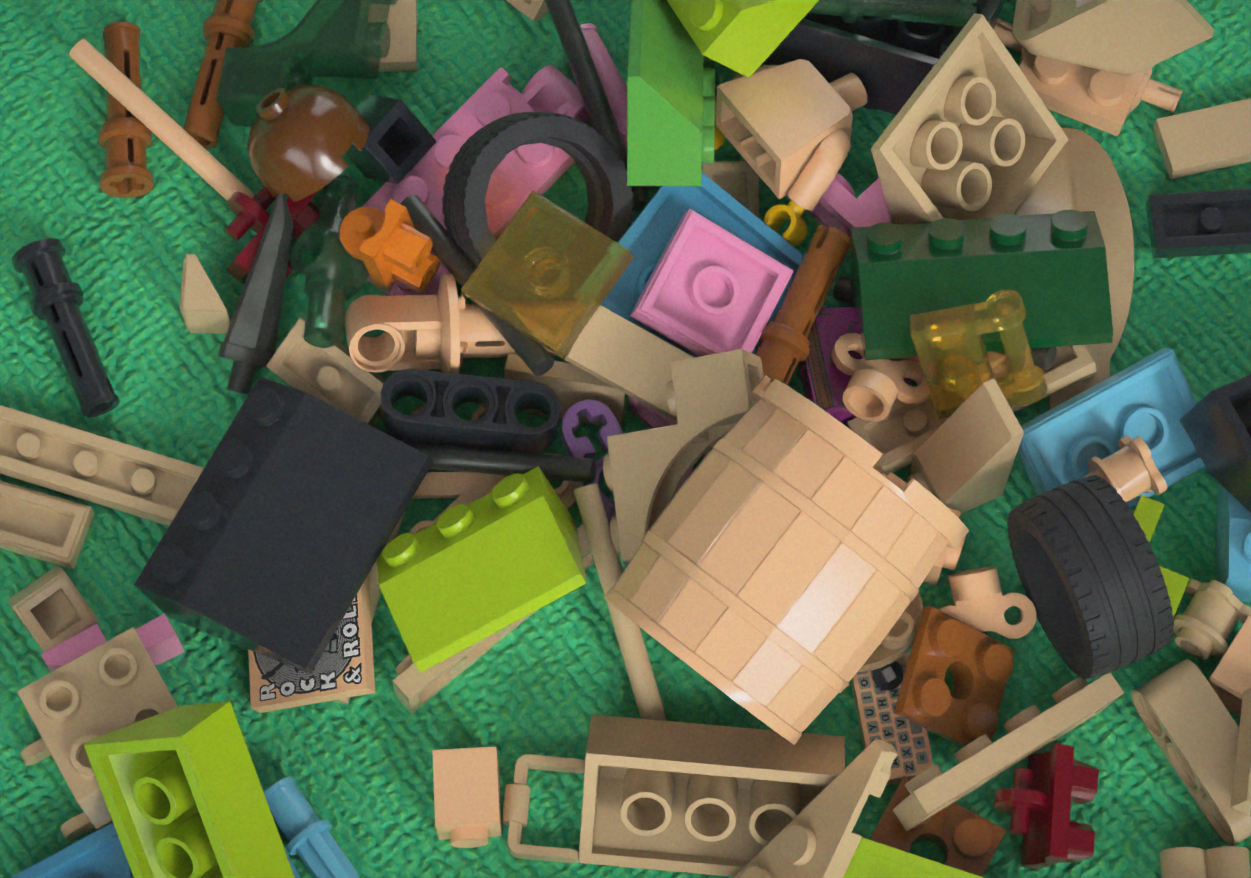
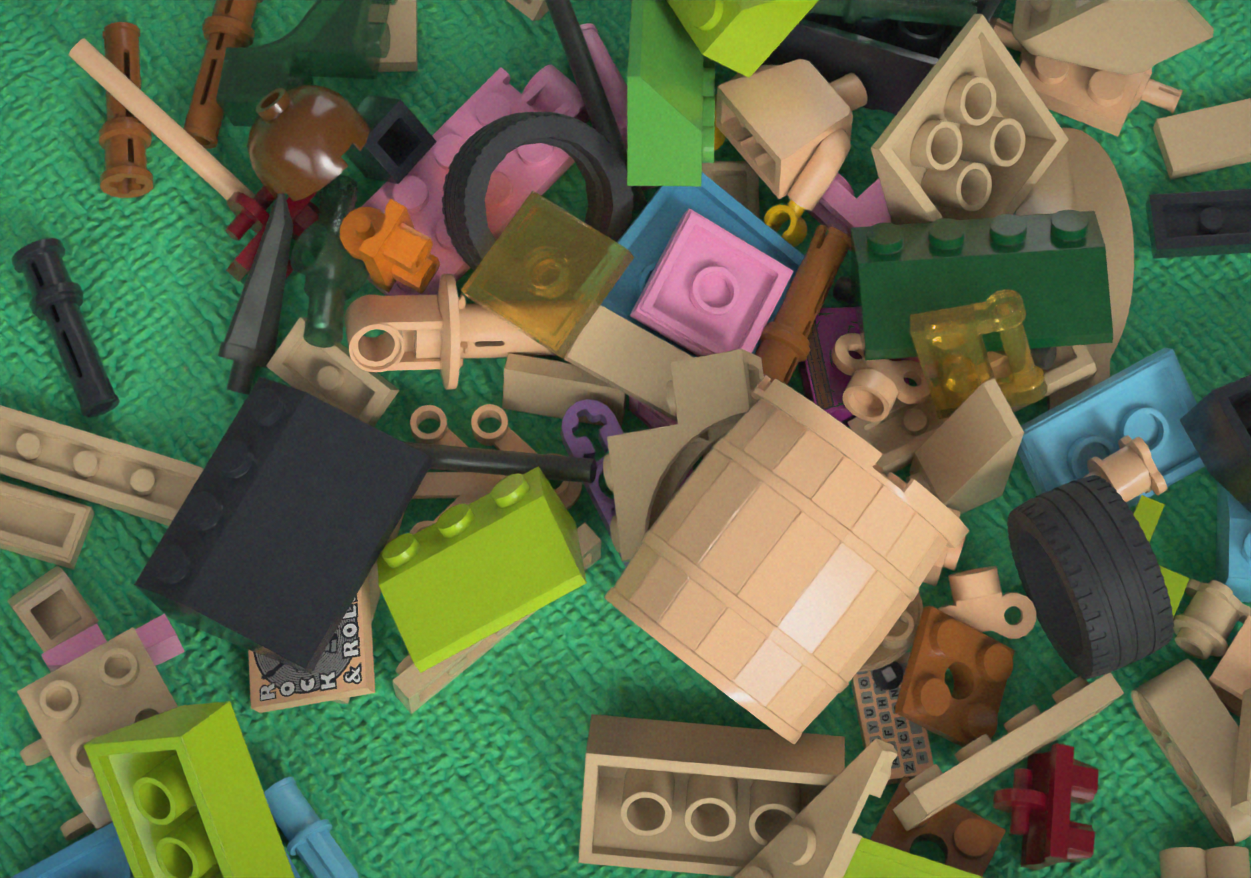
(199, 300): tan slope -> none
(446, 391): black beam -> none
(459, 265): pearl dark grey bar -> none
(467, 795): light nougat brick -> none
(517, 807): tan piece -> none
(627, 632): tan bar -> none

